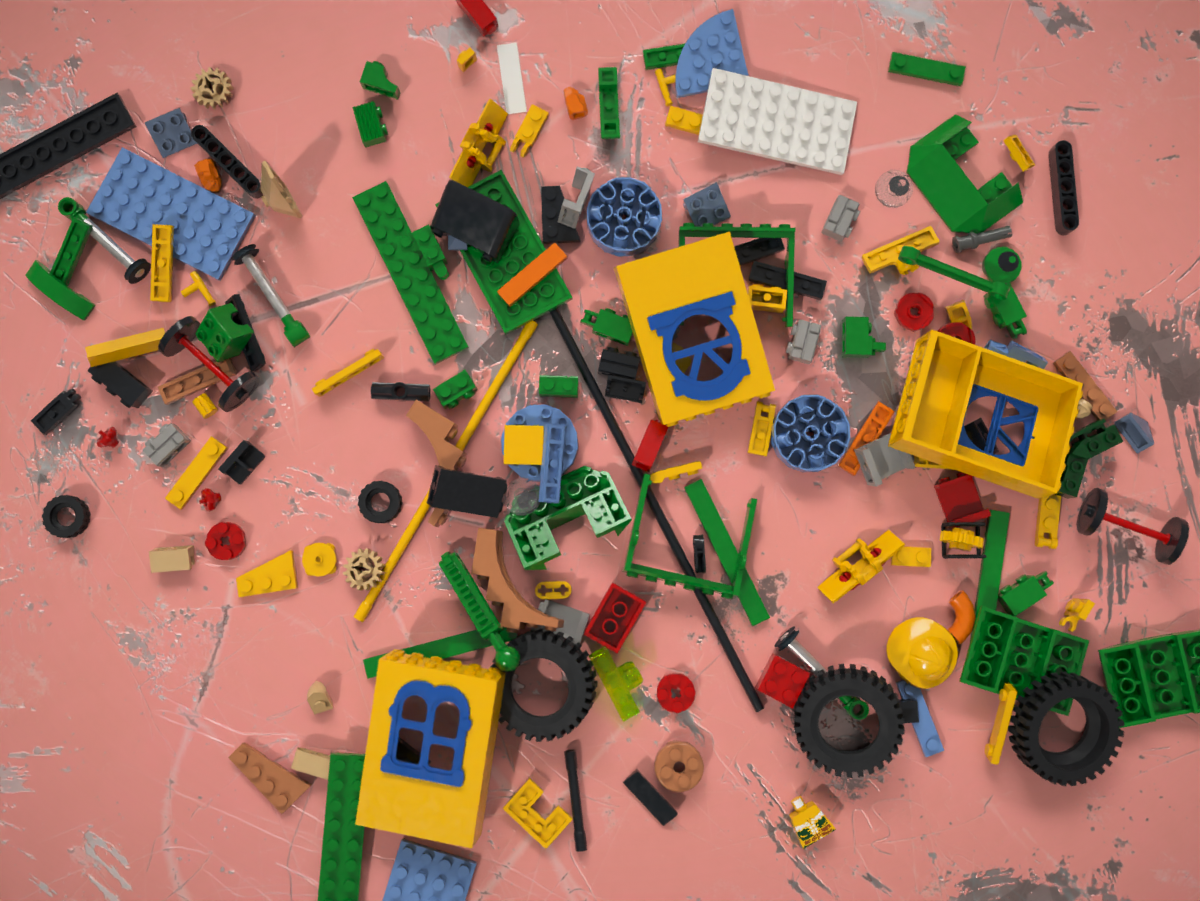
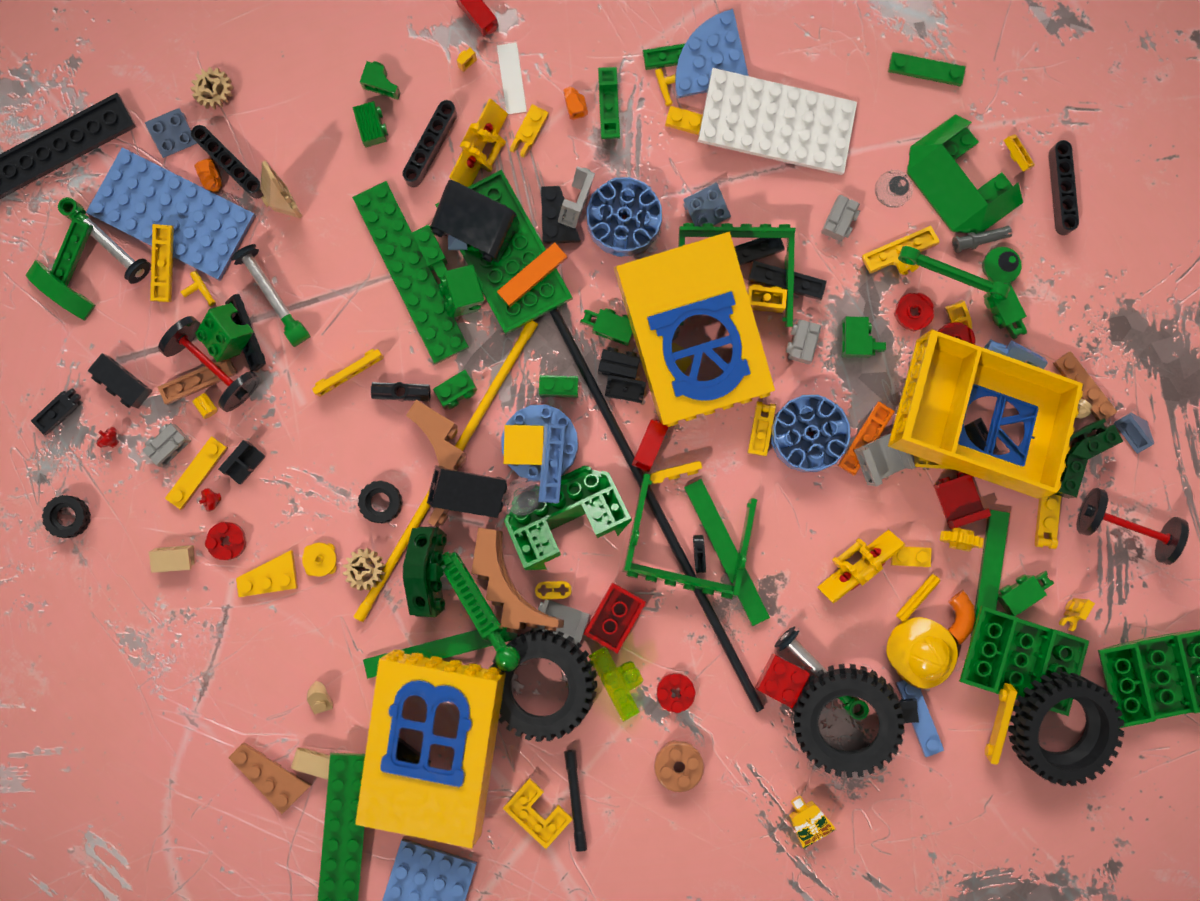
(124, 347): yellow panel -> none
(423, 571): none -> dark green brick
(429, 134): none -> black beam
(461, 291): none -> green piece
(650, 797): black slope -> none
(919, 596): none -> yellow axle
(977, 524): black piece -> none

